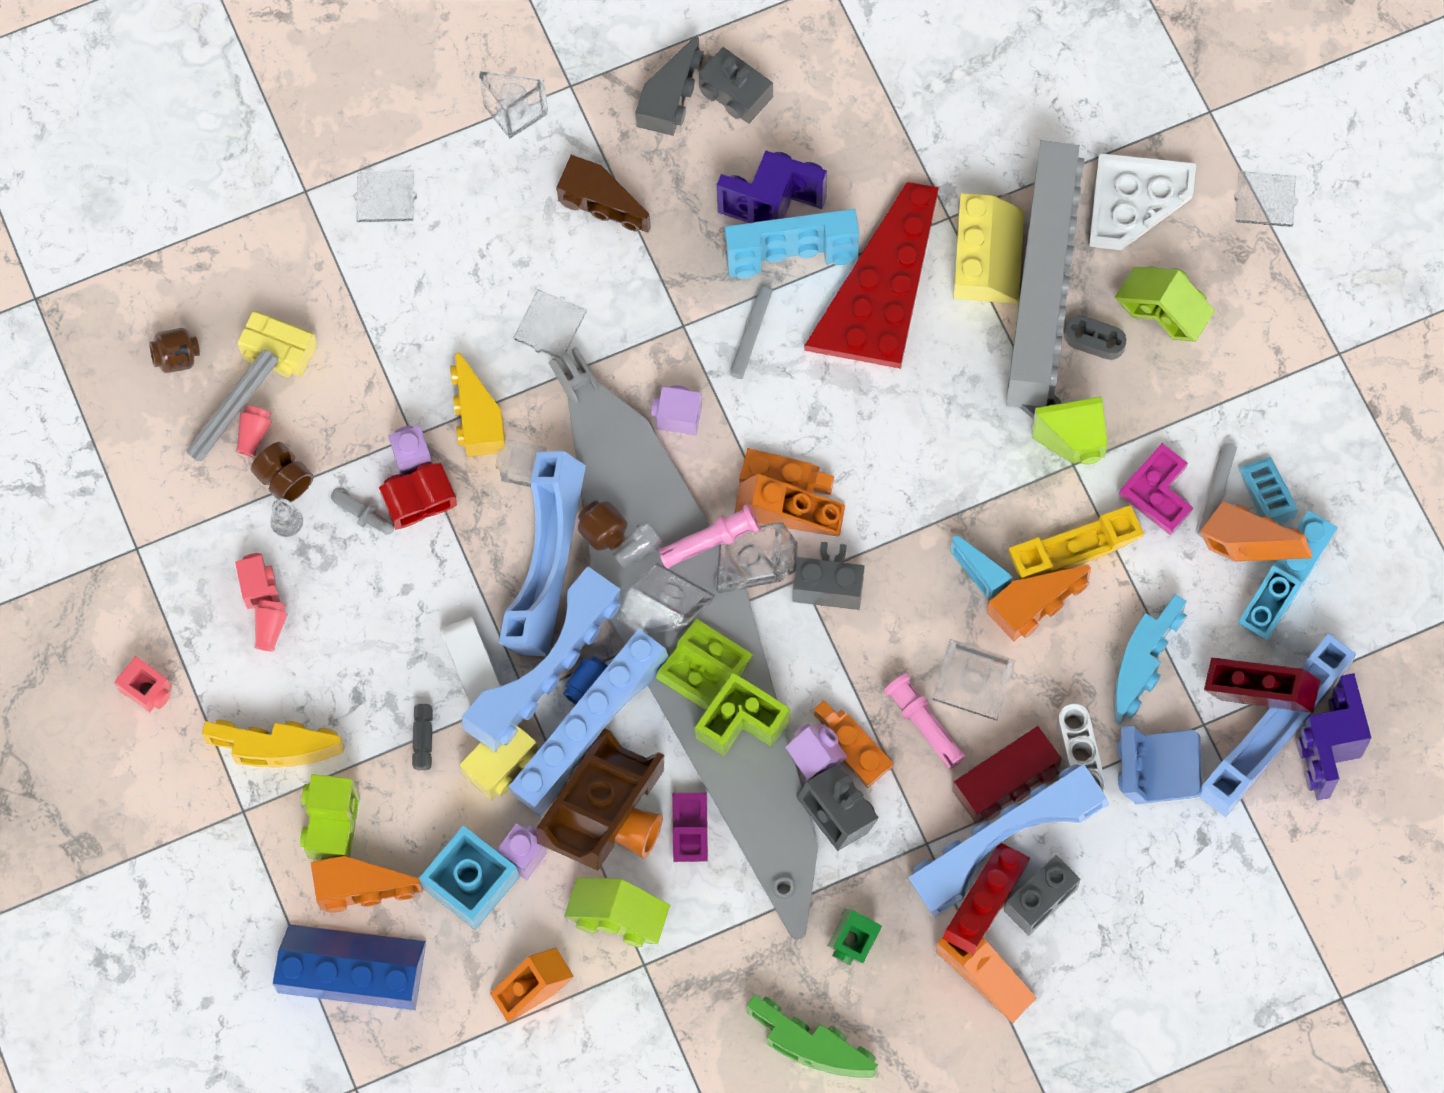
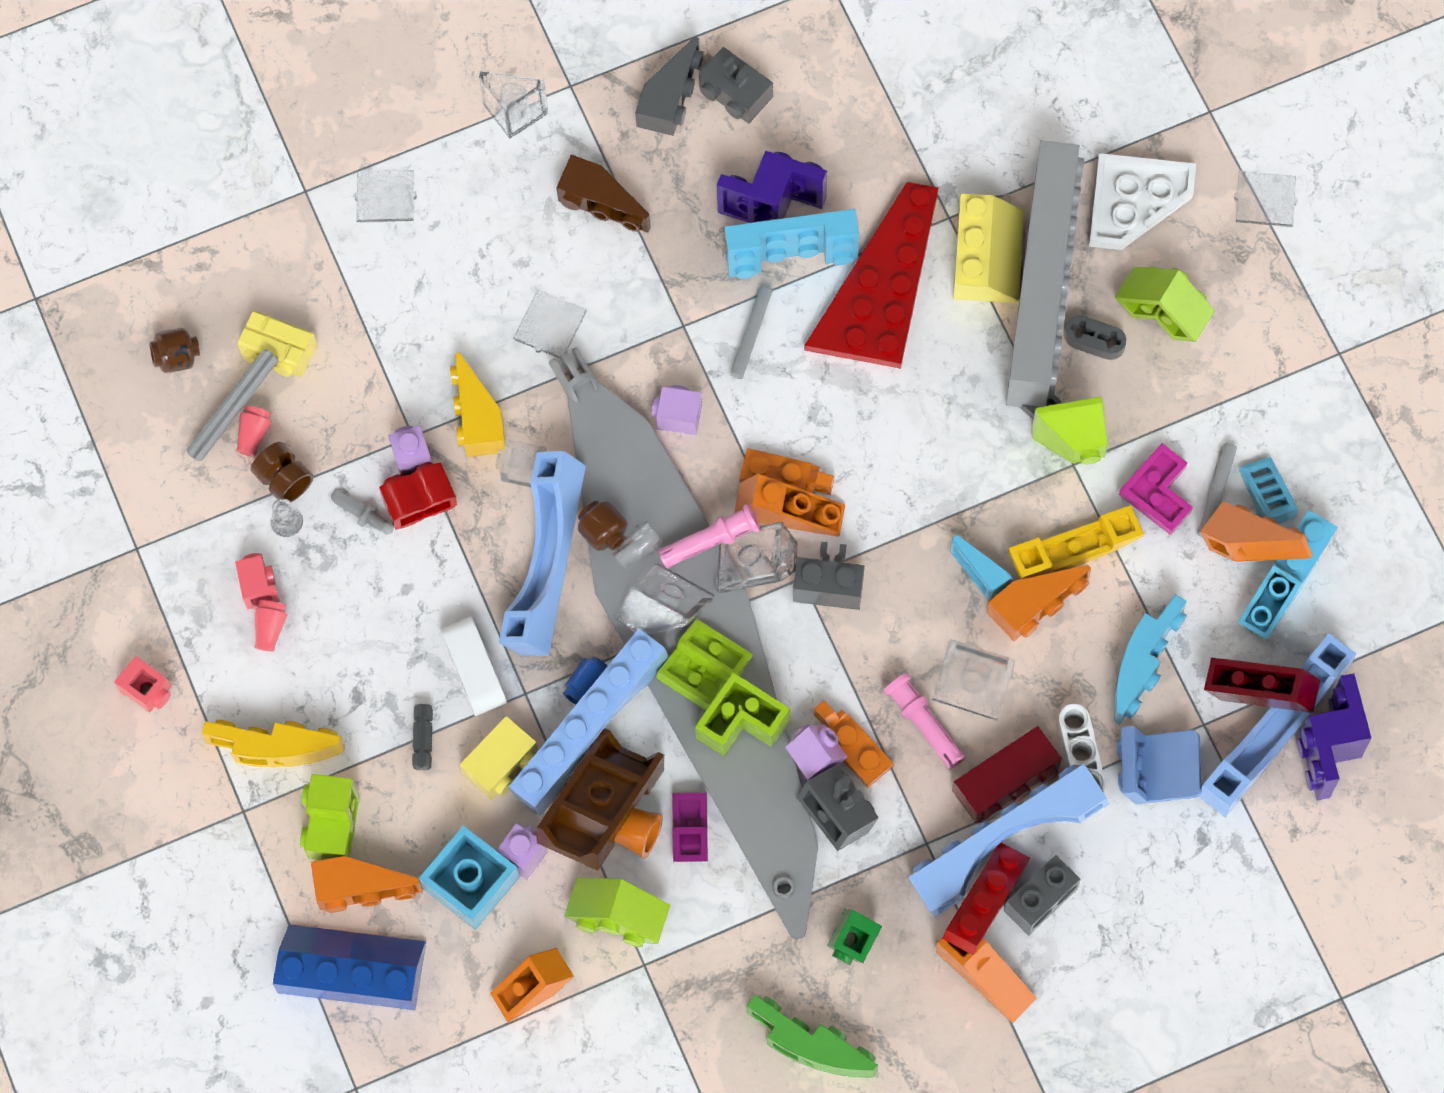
(499, 710): light blue arch -> none

